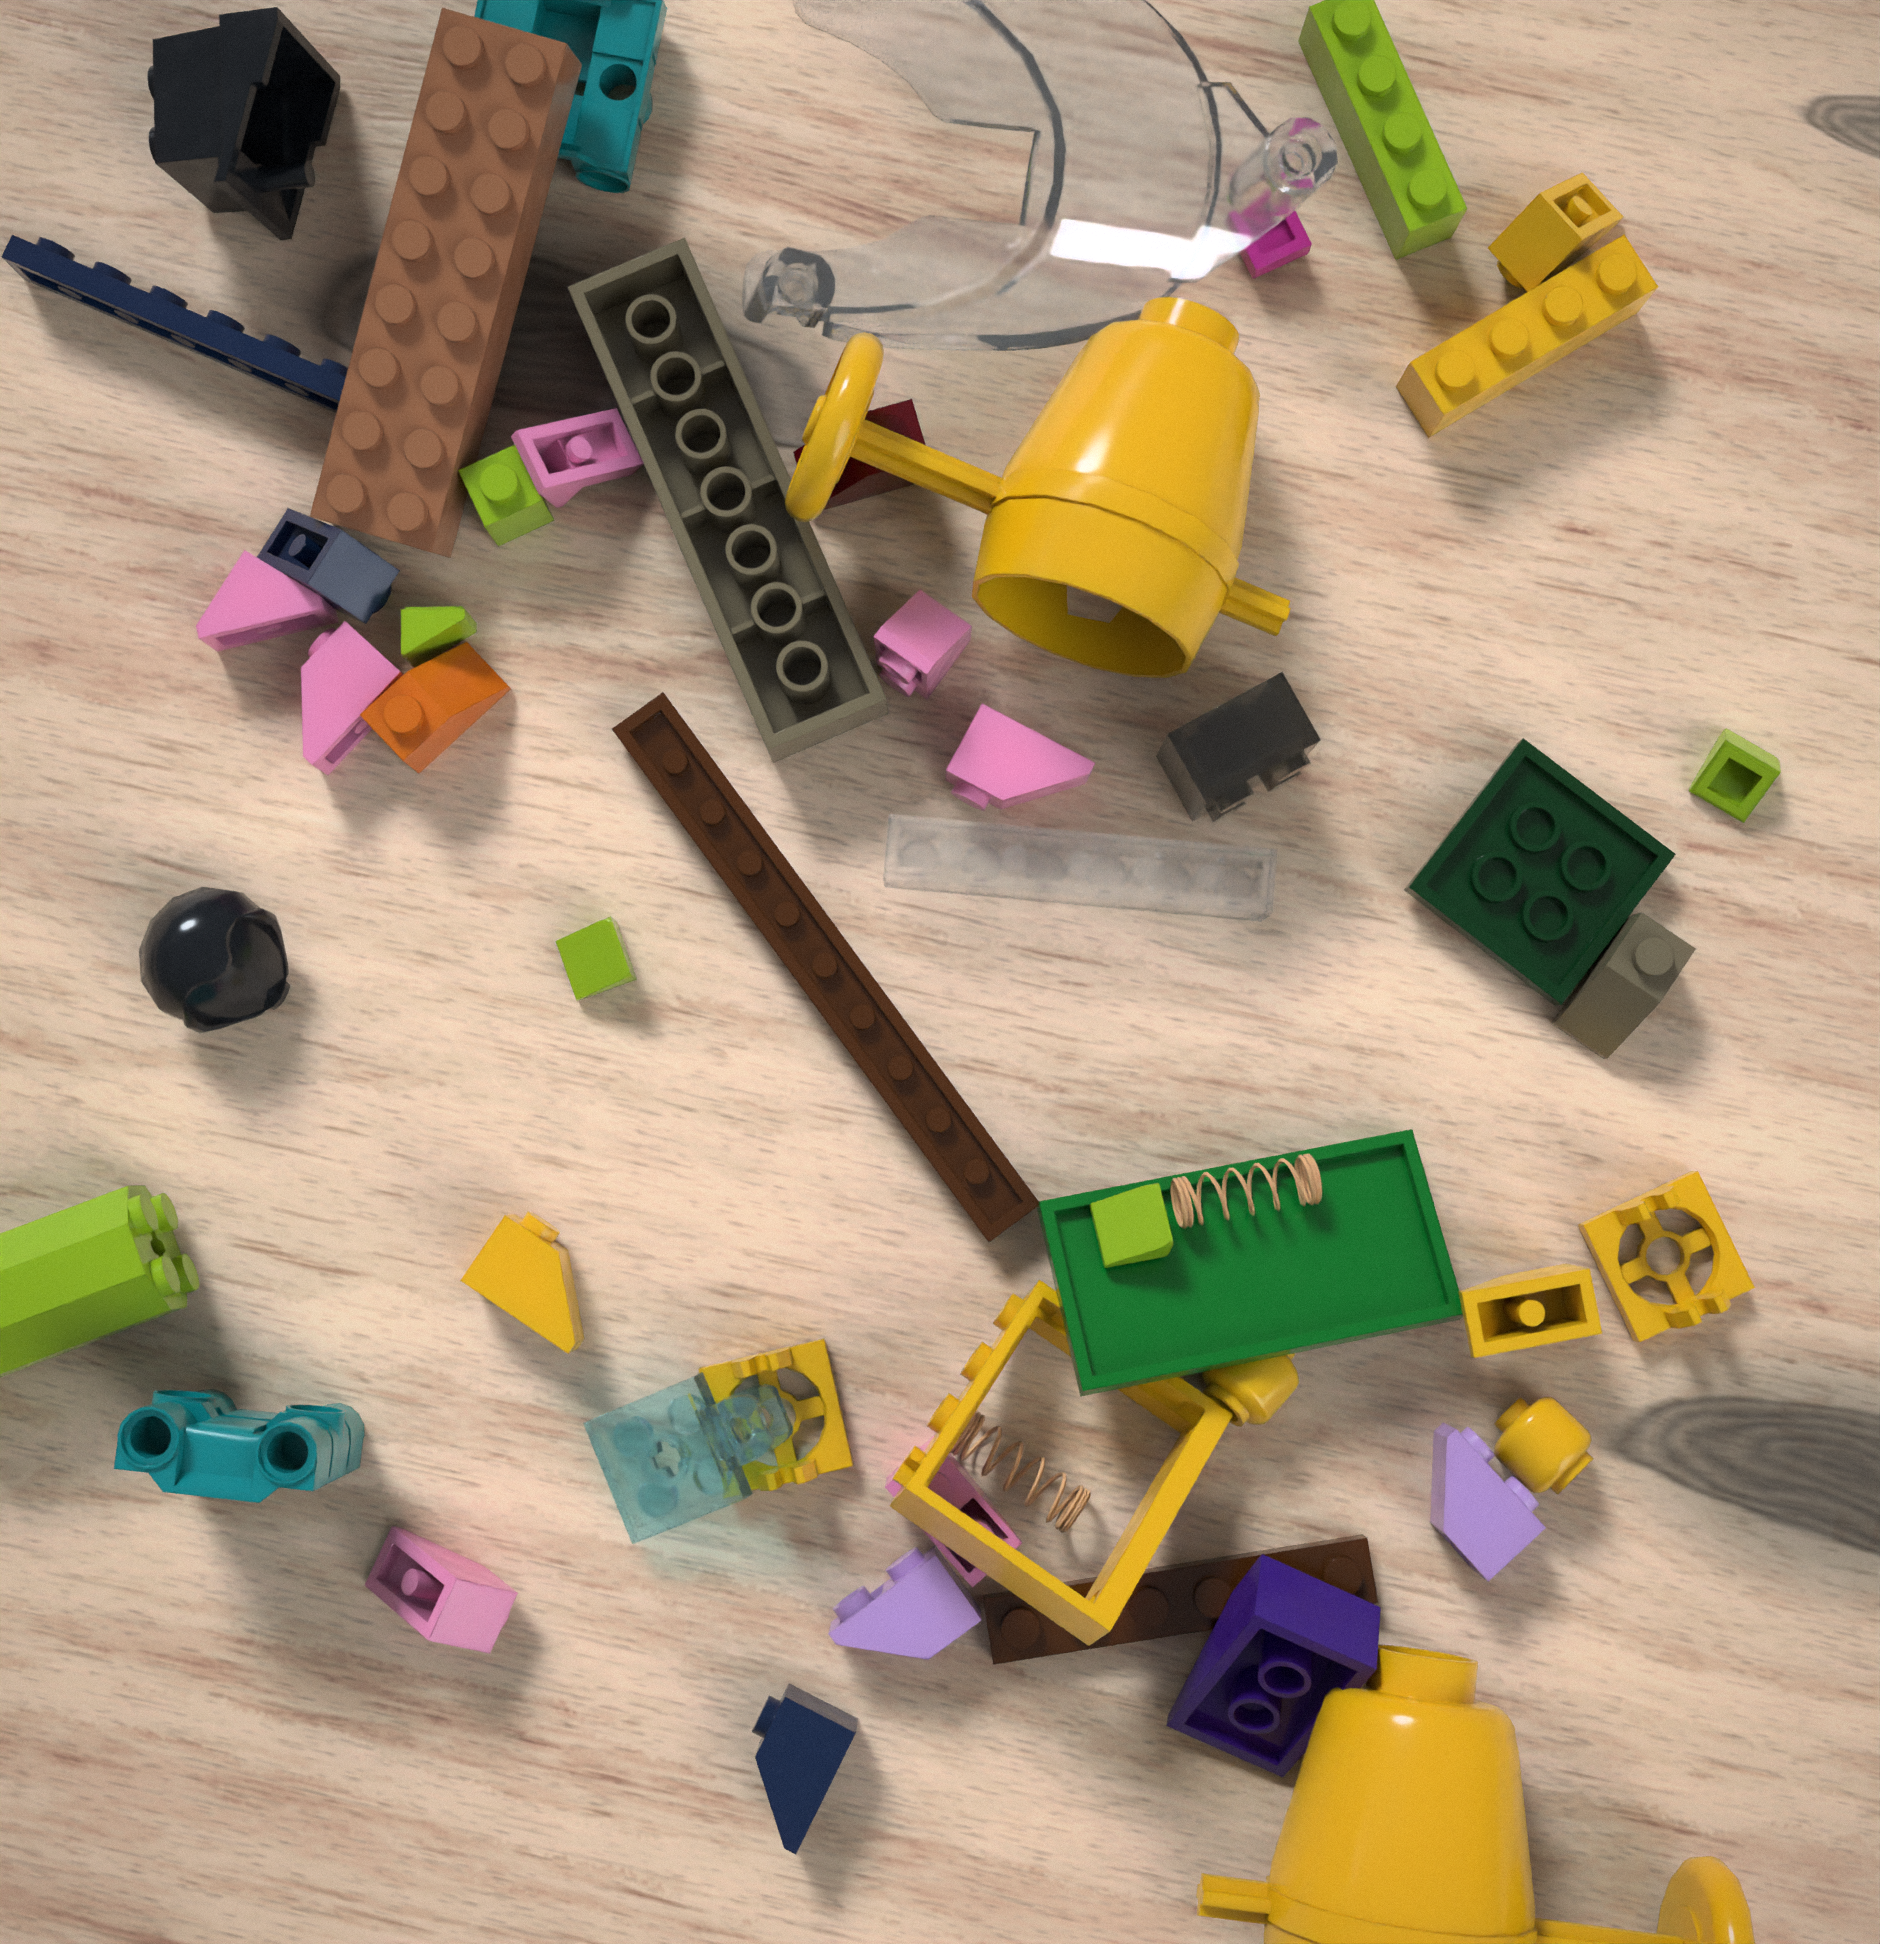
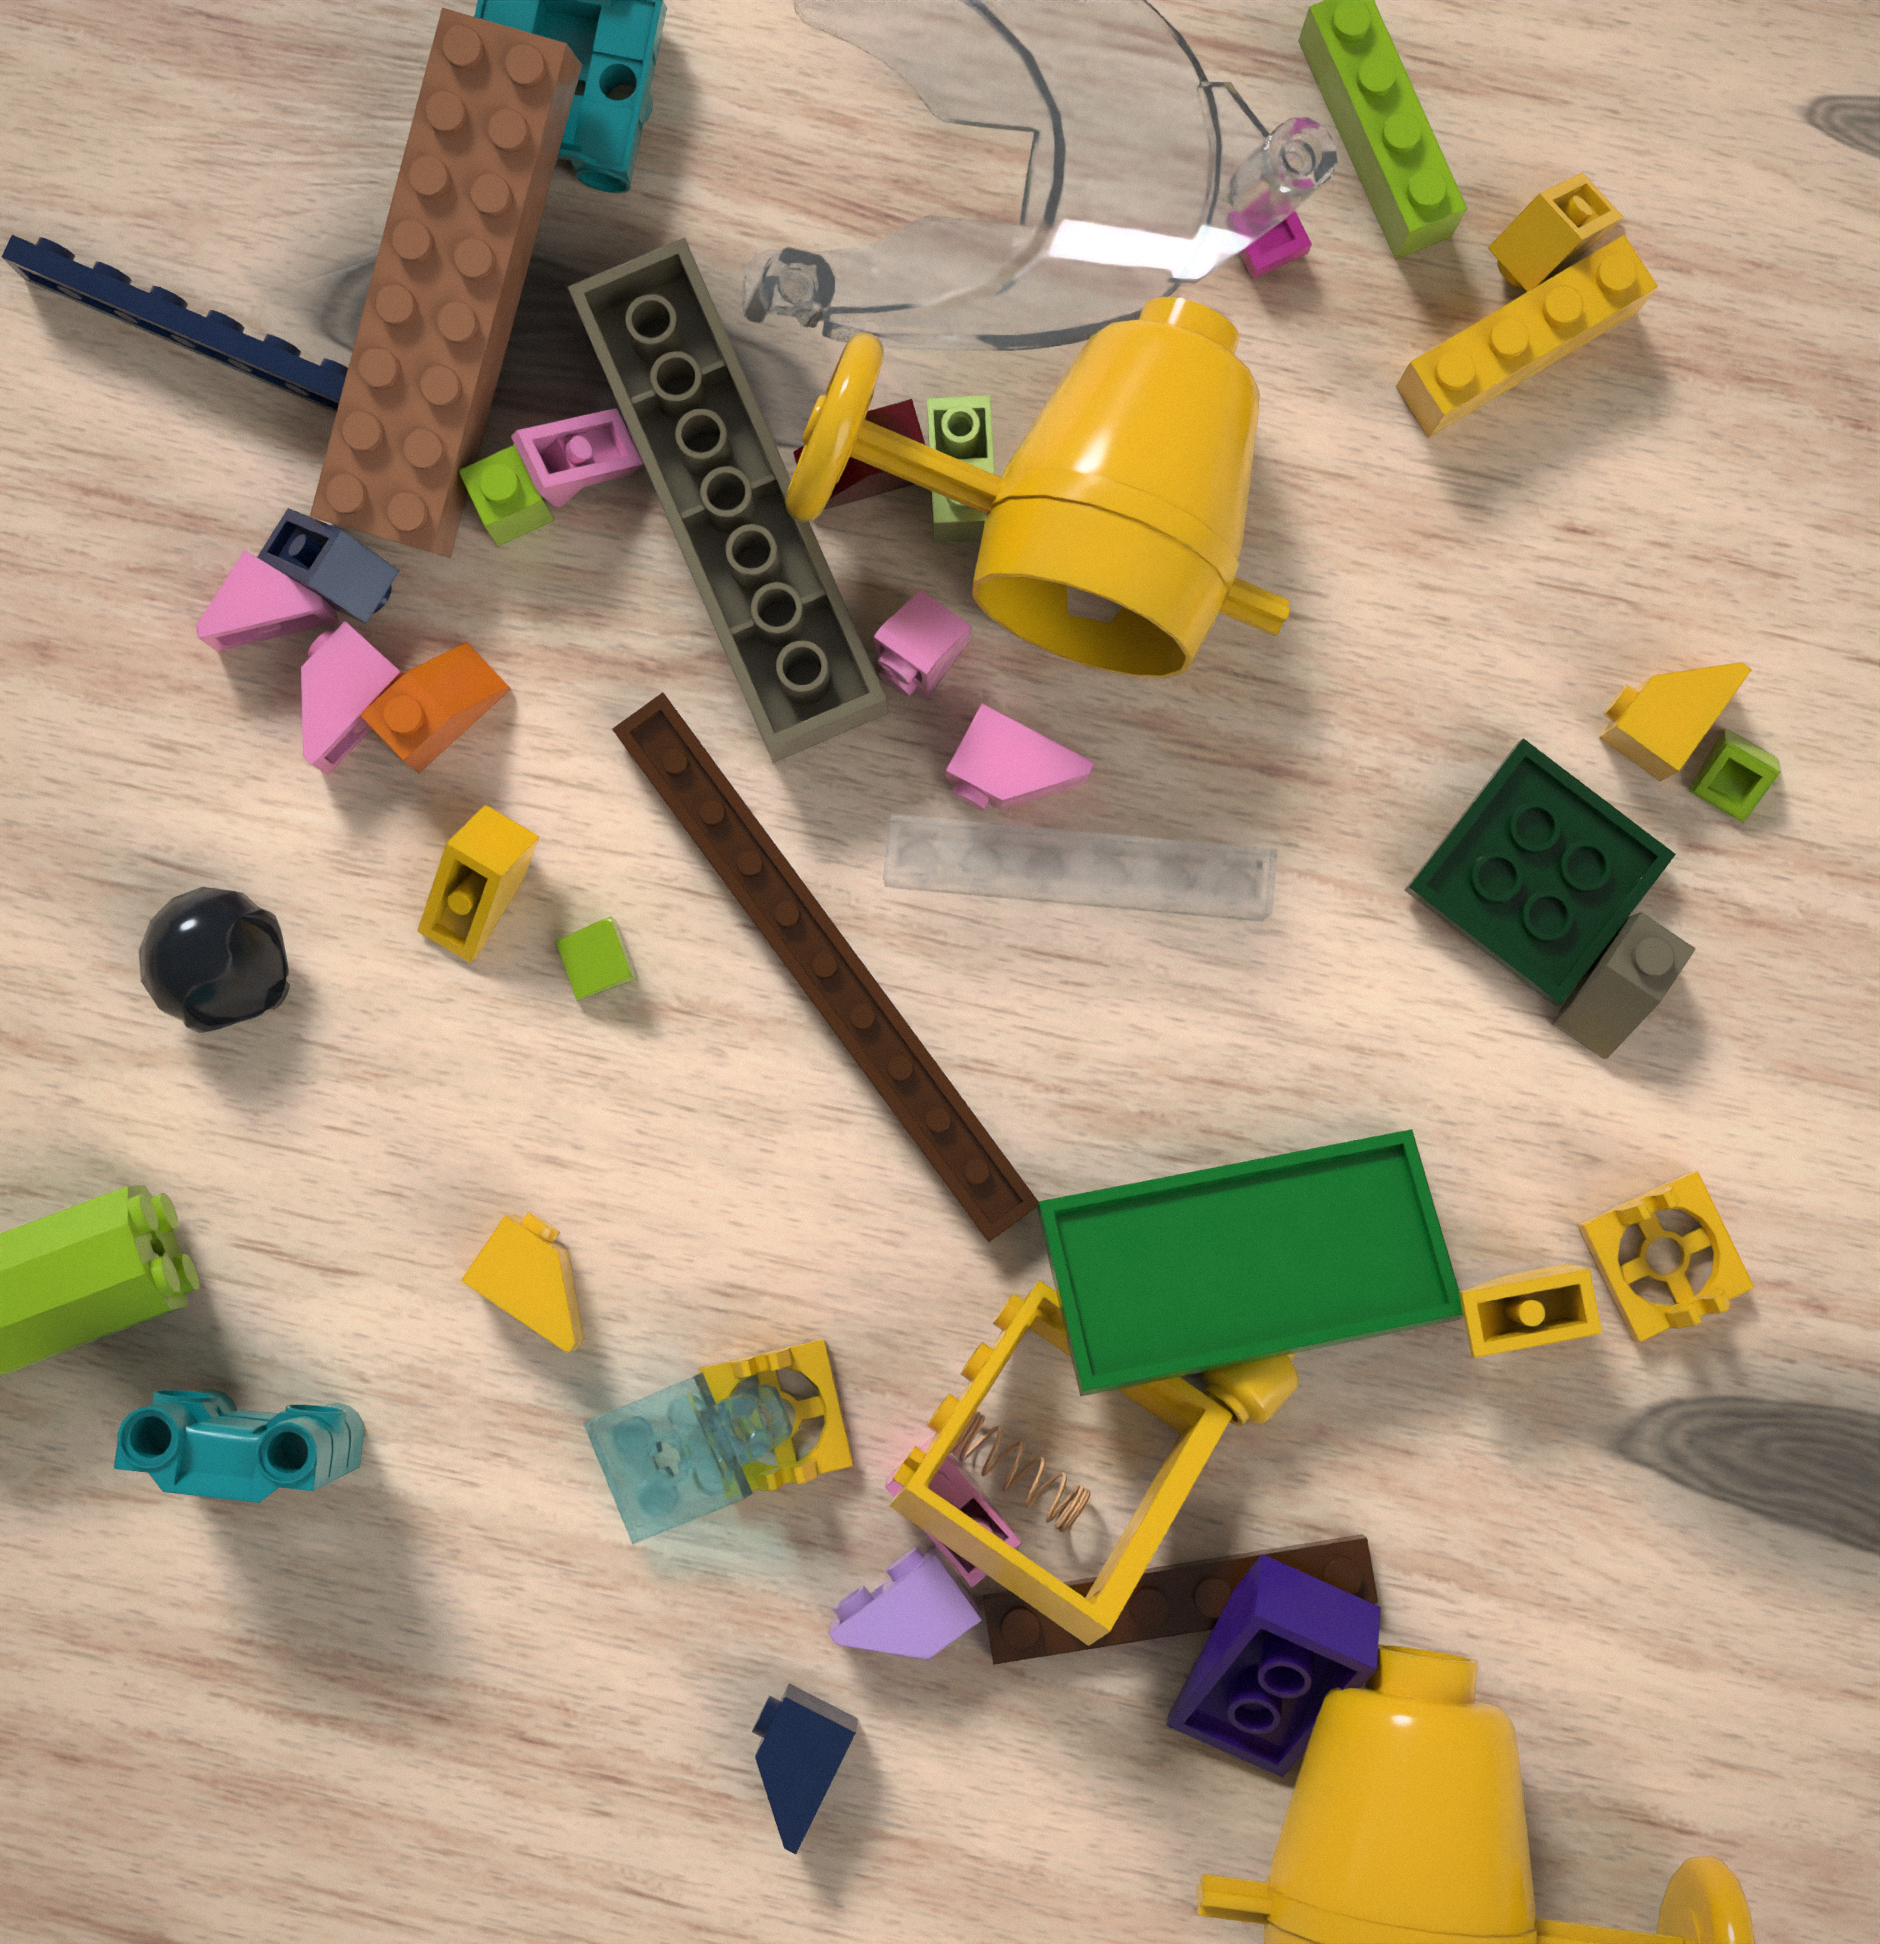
(242, 114): black piece -> none
(432, 631): lime slope -> none
(440, 1591): bright pink slope -> none
(476, 881): none -> yellow slope
(964, 431): none -> yellowish green slope
(1132, 1226): lime slope -> none
(1237, 747): clear smoke brick -> none
(1304, 1167): light nougat piece -> none
(1474, 1507): lavender slope -> none
(1542, 1444): yellow head -> none
(1670, 715): none -> yellow slope

